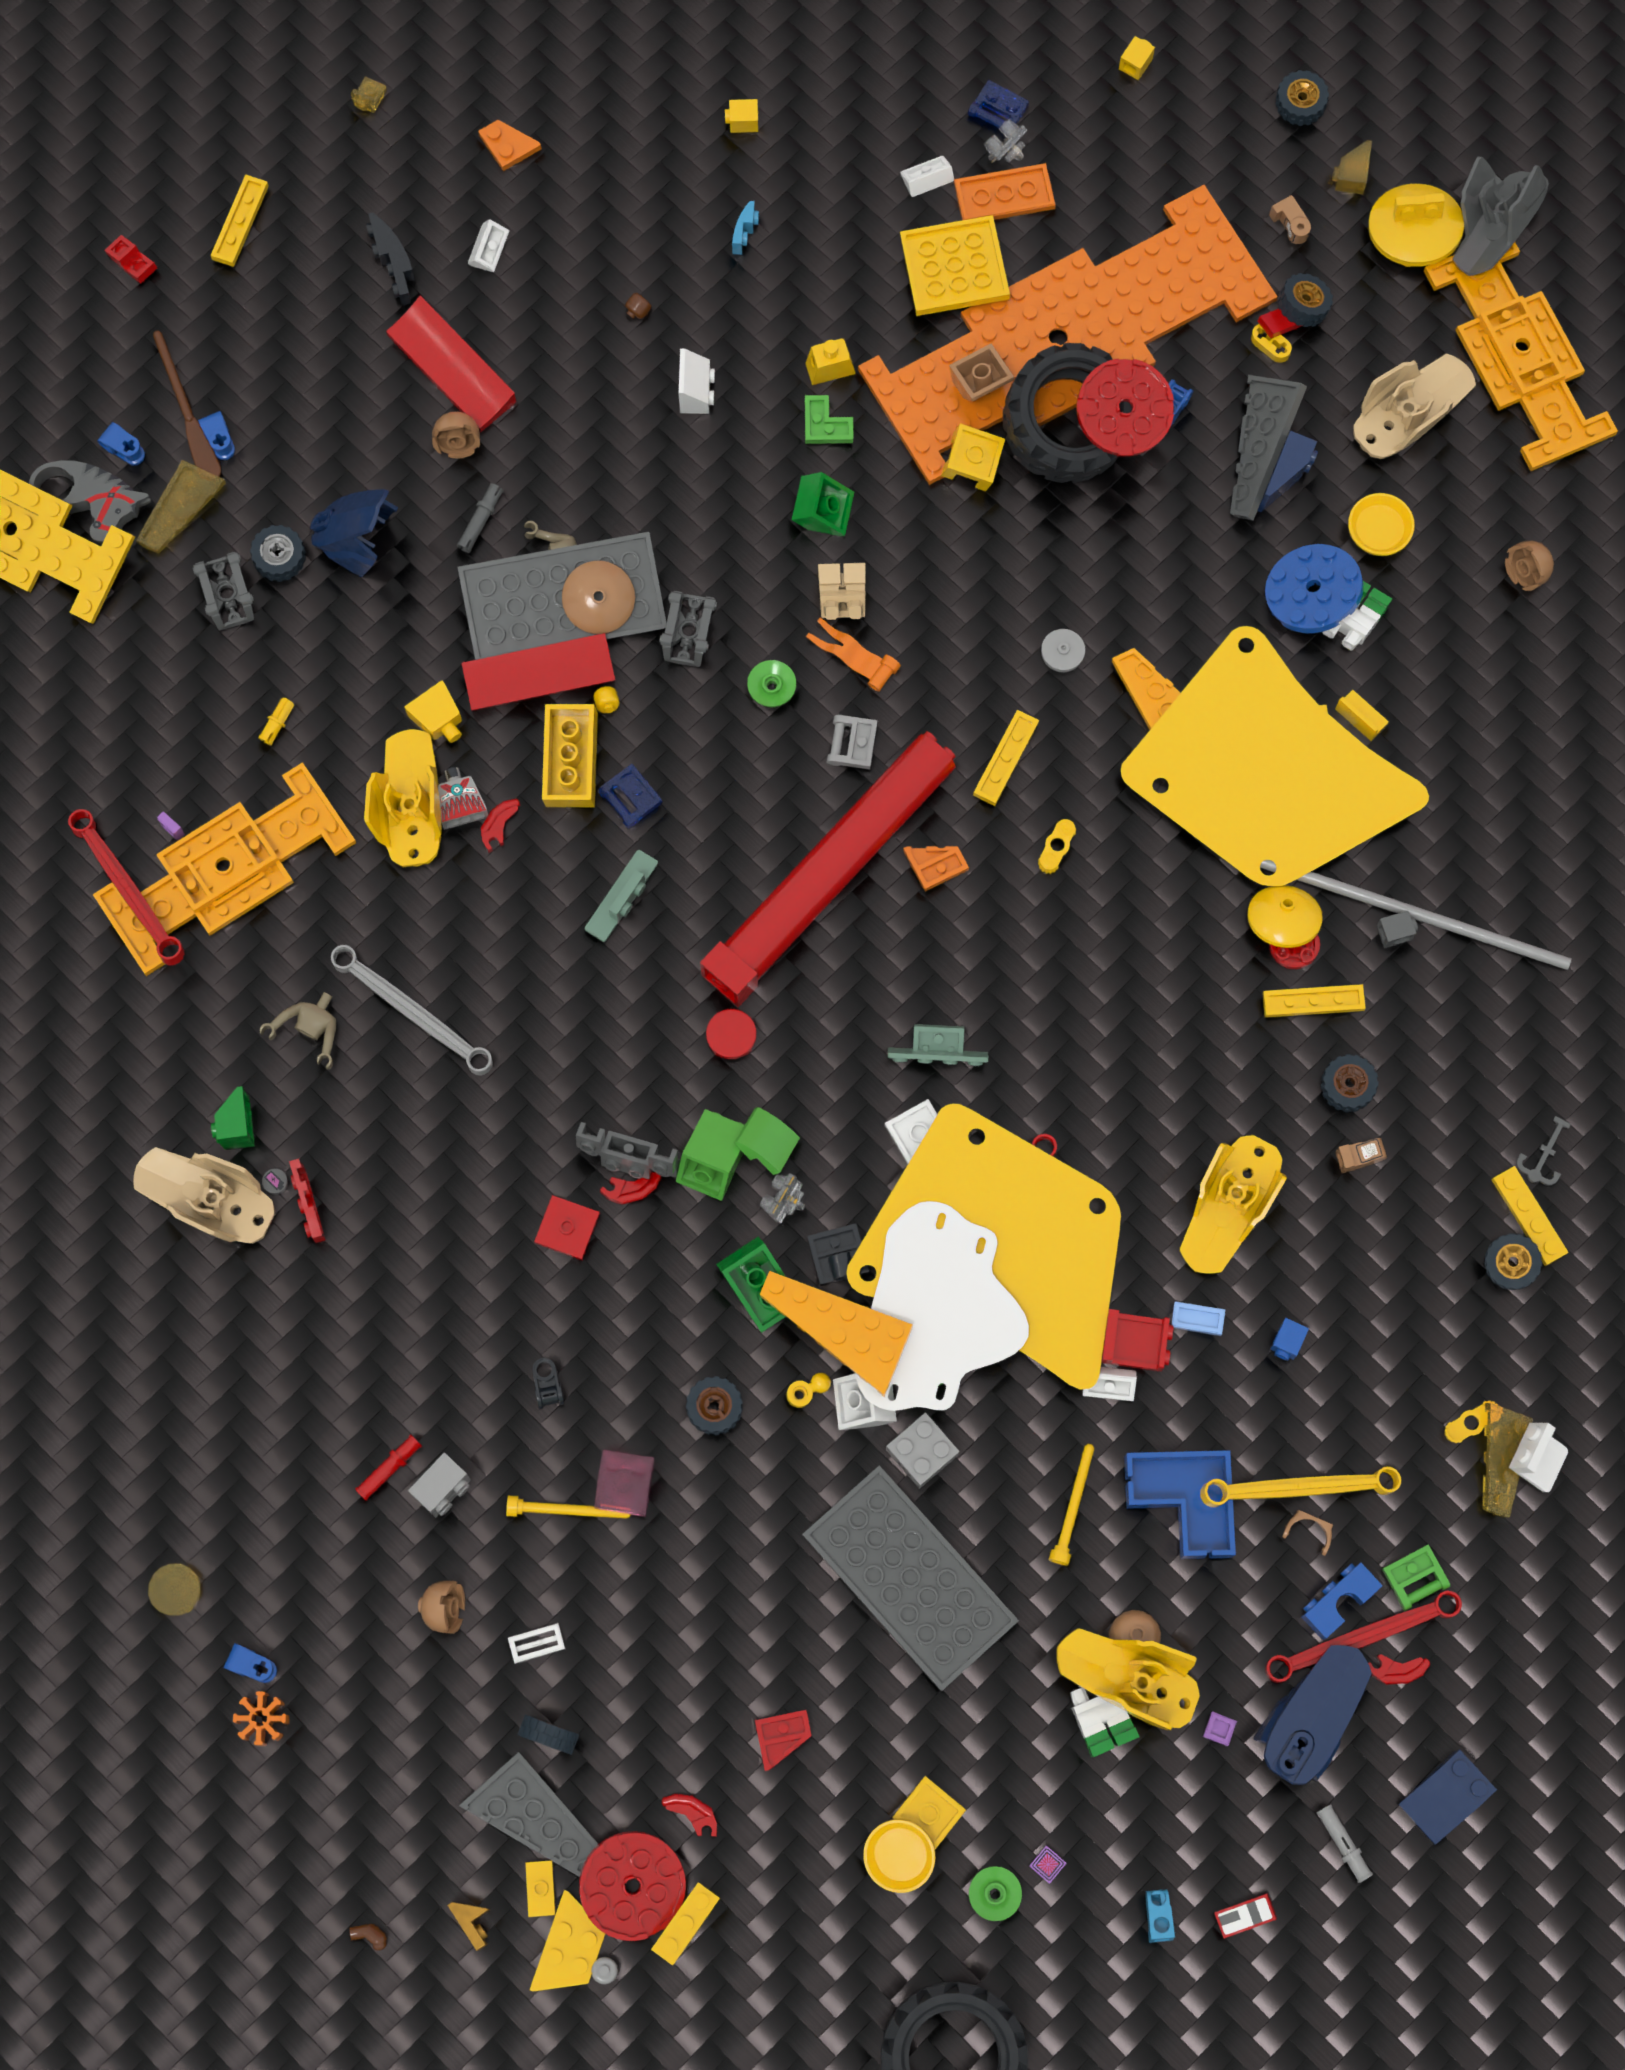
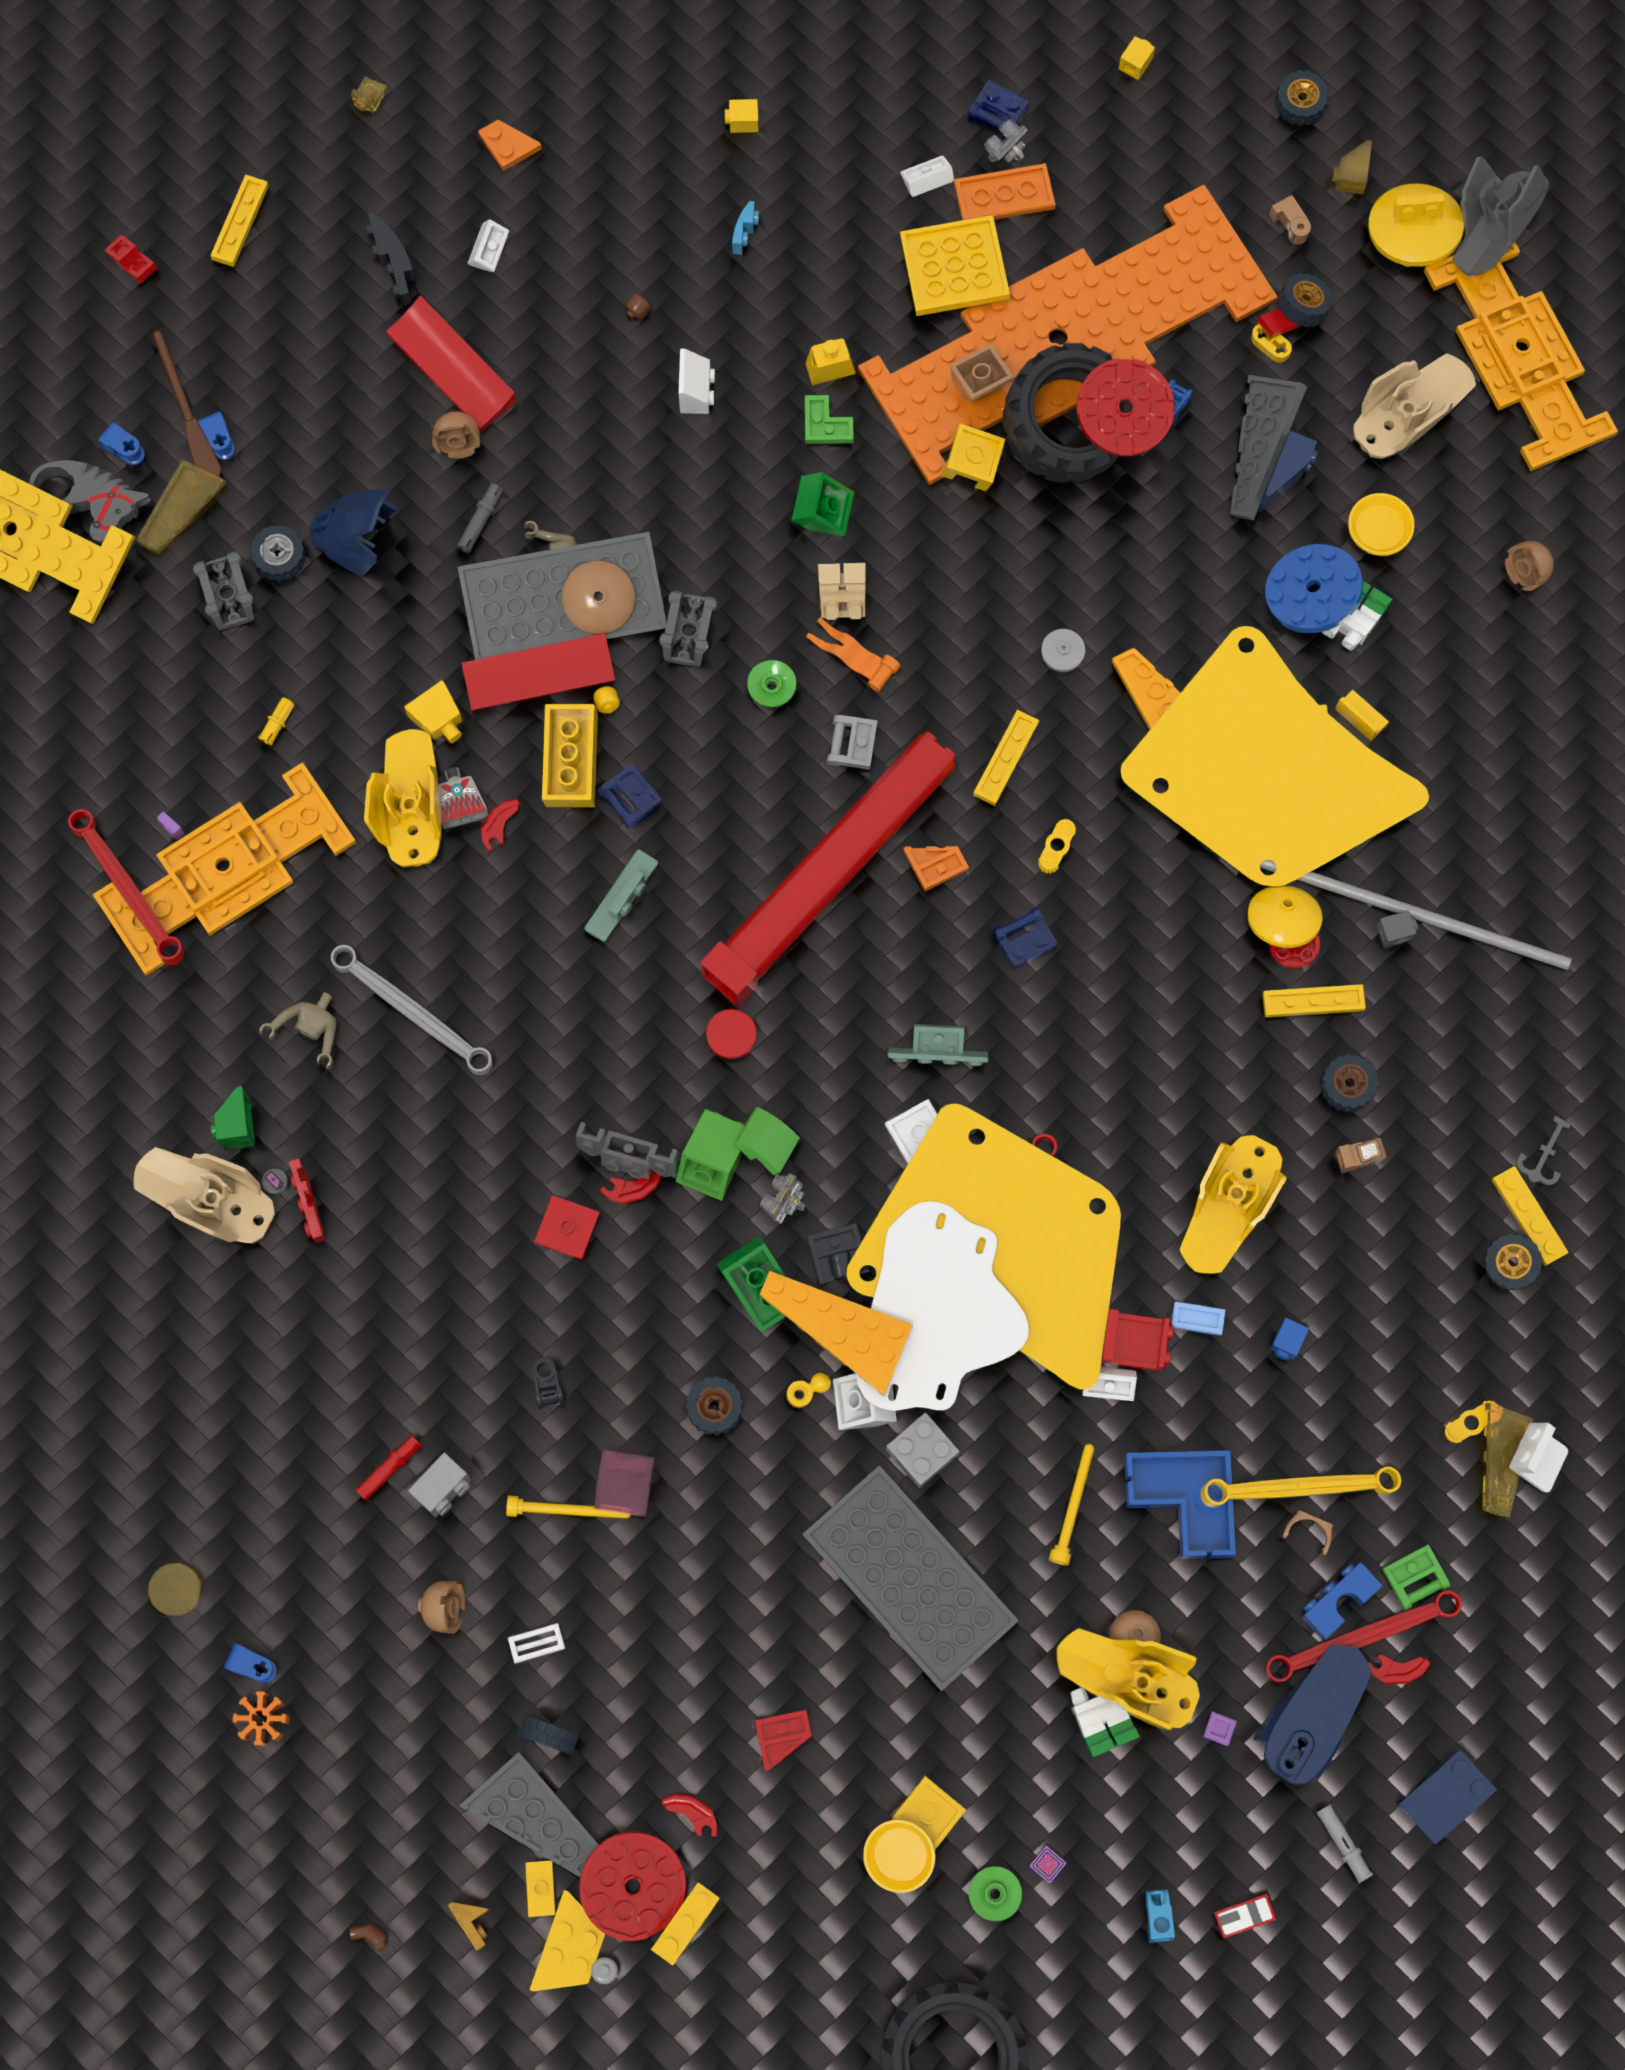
(1028, 945): none -> clear blue plate

